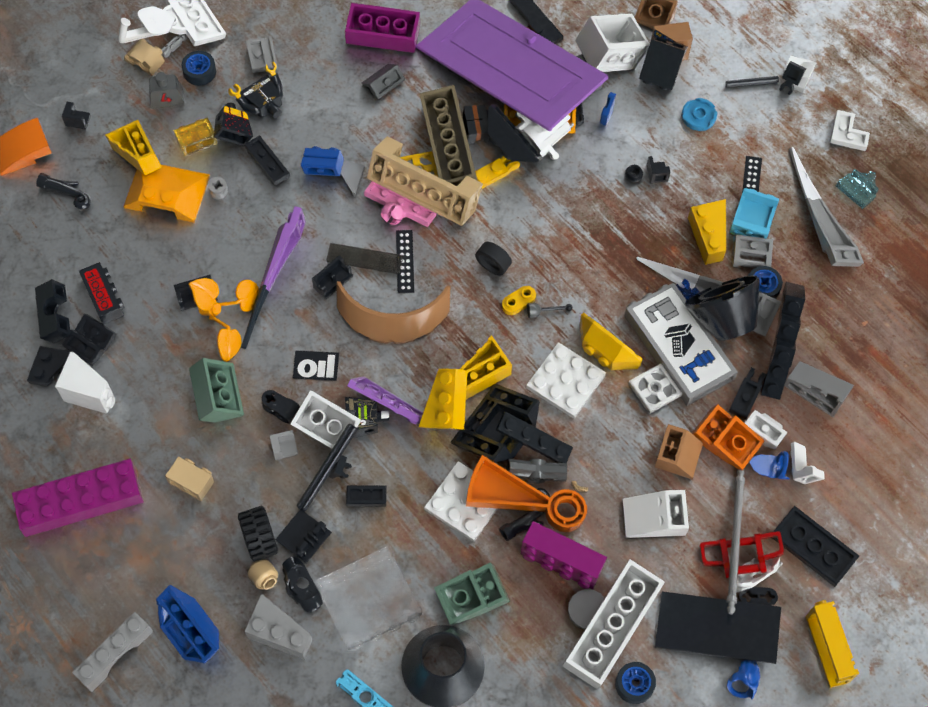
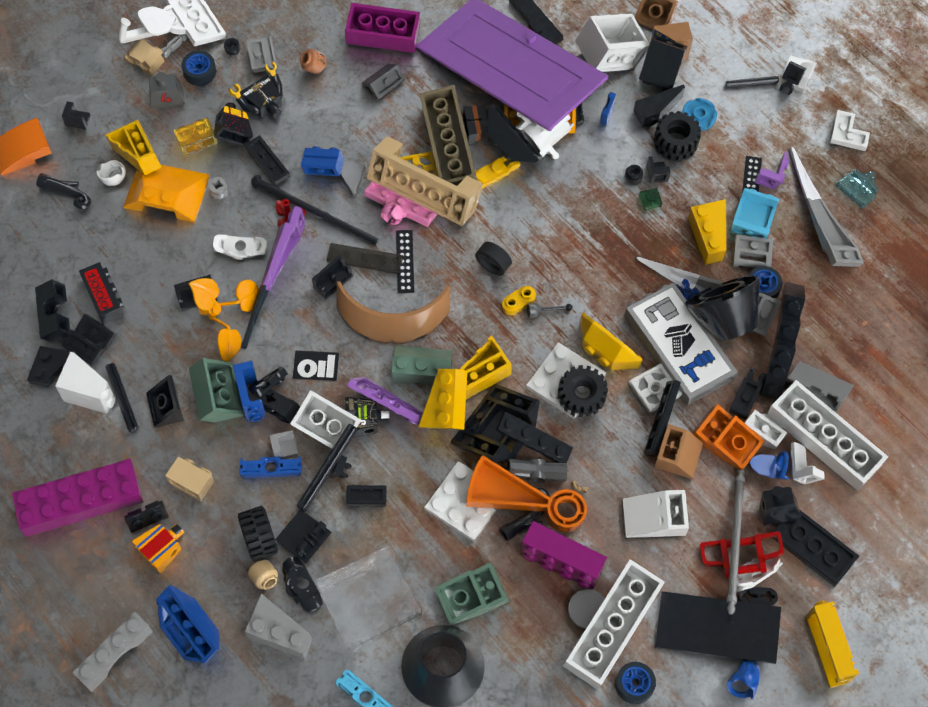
(111, 173): none -> white hair
(121, 397): none -> black axle
(139, 519): none -> black hinge
(159, 545): none -> torso
(164, 403): none -> black slope
(226, 245): none -> white piece
(228, 43): none -> black bush
(245, 376): none -> blue panel
(257, 182): none -> black bar
(257, 469): none -> blue piece
(267, 382): none -> black wing
(283, 209): none -> red plant
(313, 61): none -> nougat head
(419, 364): none -> sand green slope
(585, 378): none -> black tyre
(650, 199): none -> clear green plate
(653, 107): none -> black slope
(662, 418): none -> black tile
(680, 124): none -> black tyre
(769, 178): none -> medium lavender bracket
(779, 505): none -> black torso
(827, 435): none -> white brick

